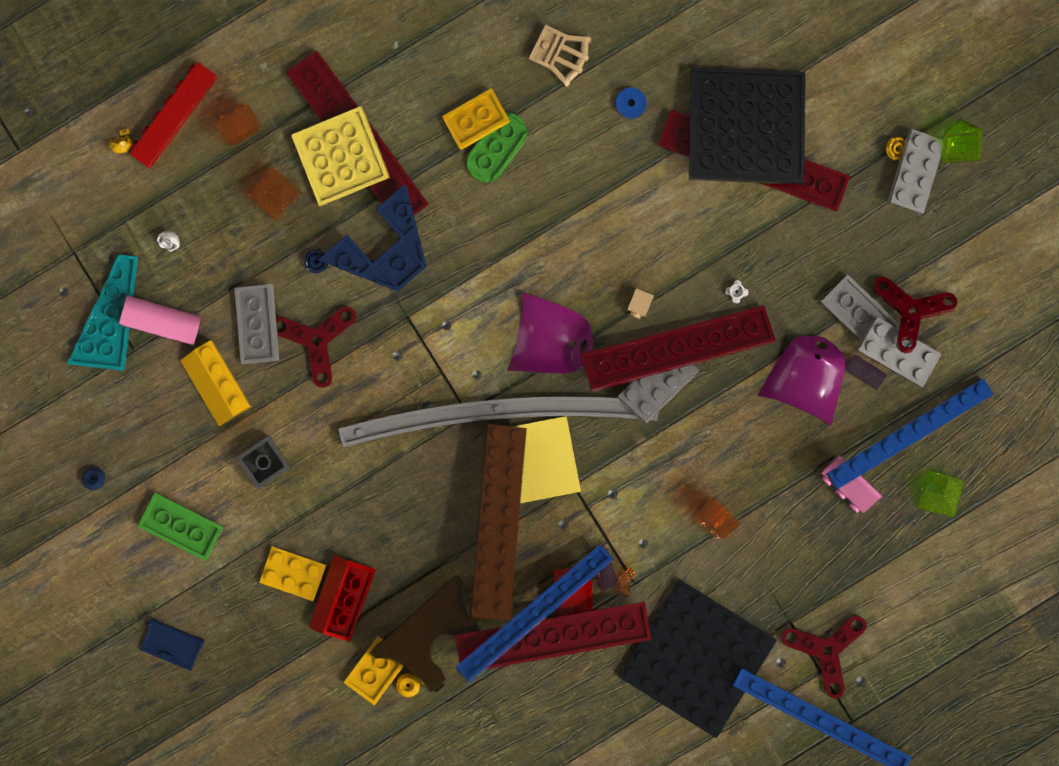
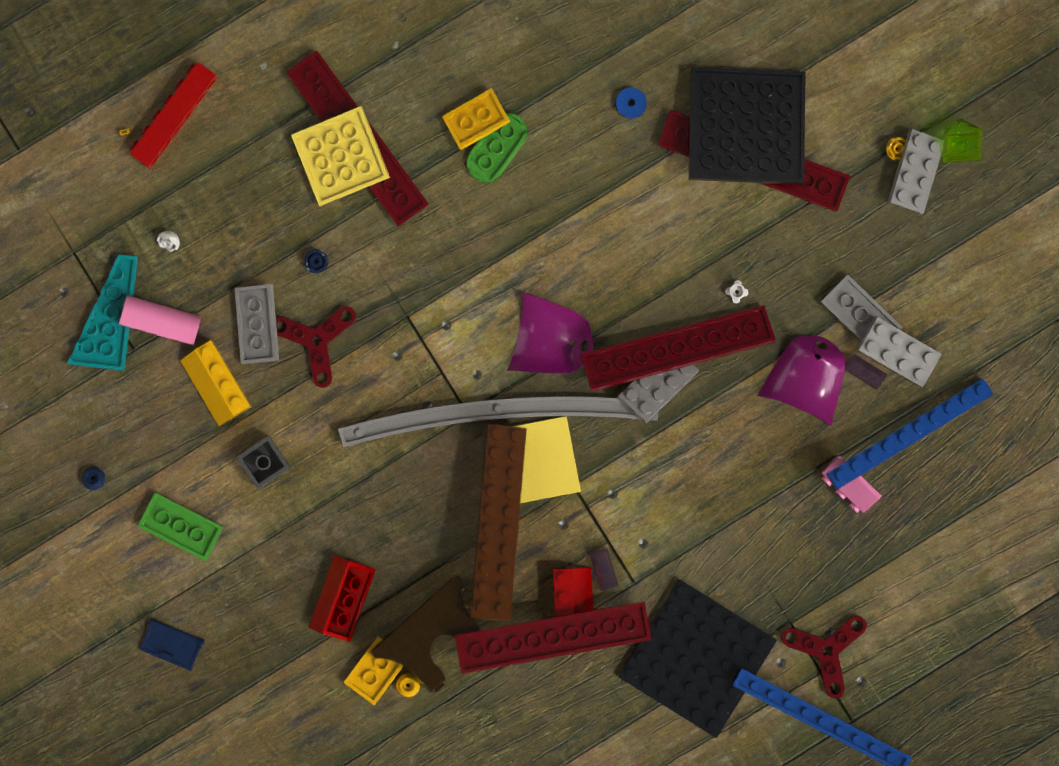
(120, 144): yellow plate -> none
(238, 125): clear orange brick -> none
(274, 194): clear orange brick -> none
(292, 573): yellow plate -> none
(399, 262): dark blue wing -> none
(534, 613): blue plate -> none
(548, 48): tan plate -> none
(624, 582): clear orange arm -> none
(639, 304): tan brick -> none
(717, 519): clear orange brick -> none
(902, 302): dark red piece -> none
(940, 494): clear neon green slope -> none

